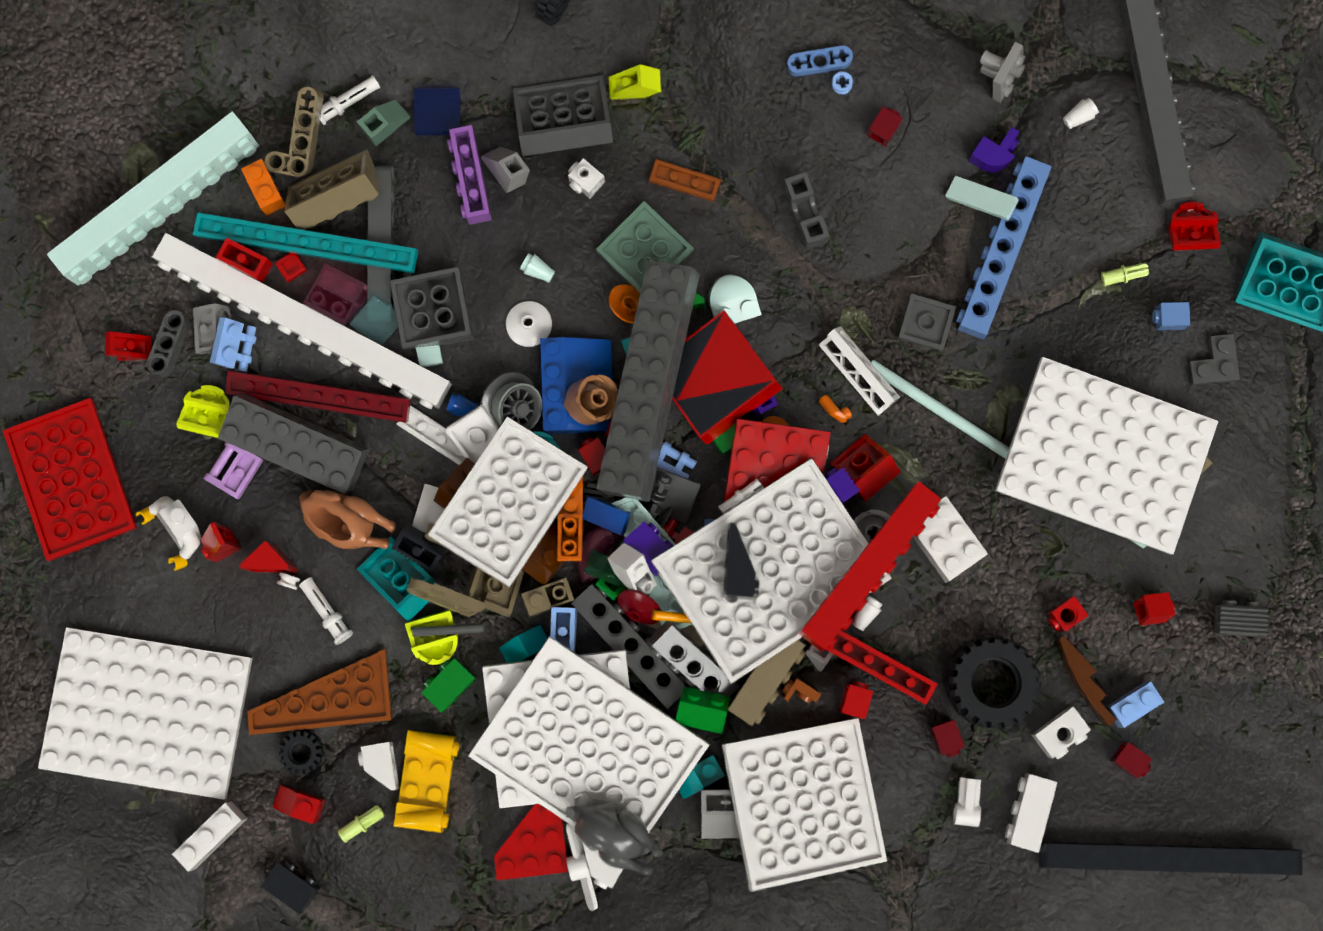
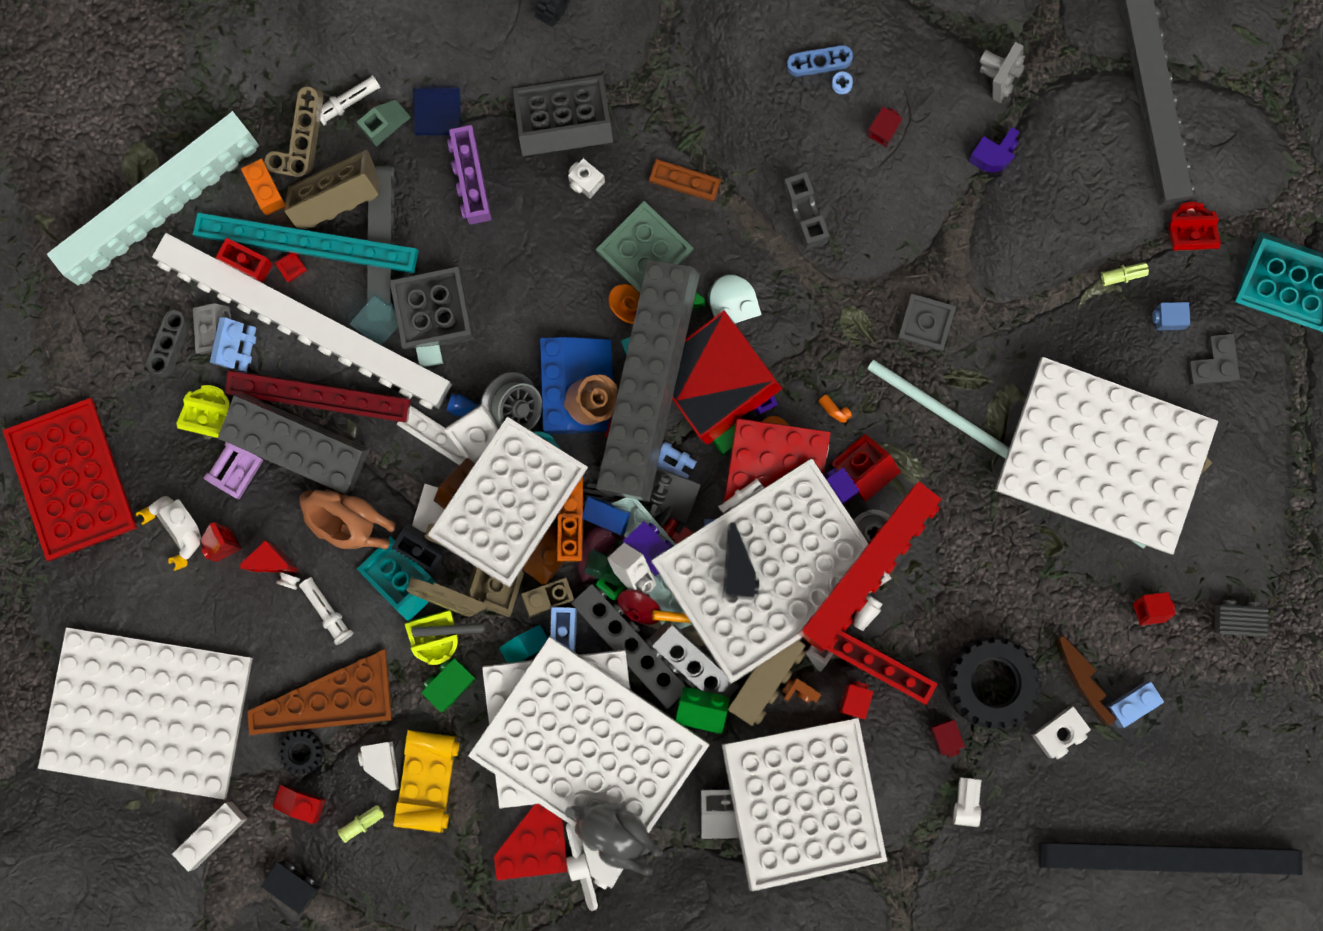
(127, 346): red slope -> none
(336, 295): clear pink slope -> none
(506, 168): light grey slope -> none
(528, 335): white dish -> none
(537, 268): light aqua cone -> none
(592, 454): red brick -> none
(635, 83): neon yellow slope -> none
(701, 776): teal slope -> none
(863, 367): white fence -> none
(949, 542): white brick -> none
(979, 325): medium blue brick -> none
(982, 198): light aqua tile -> none
(1030, 812): white brick -> none
(1077, 614): red brick -> none
(1081, 113): white cone -> none
(1131, 760): dark red brick -> none

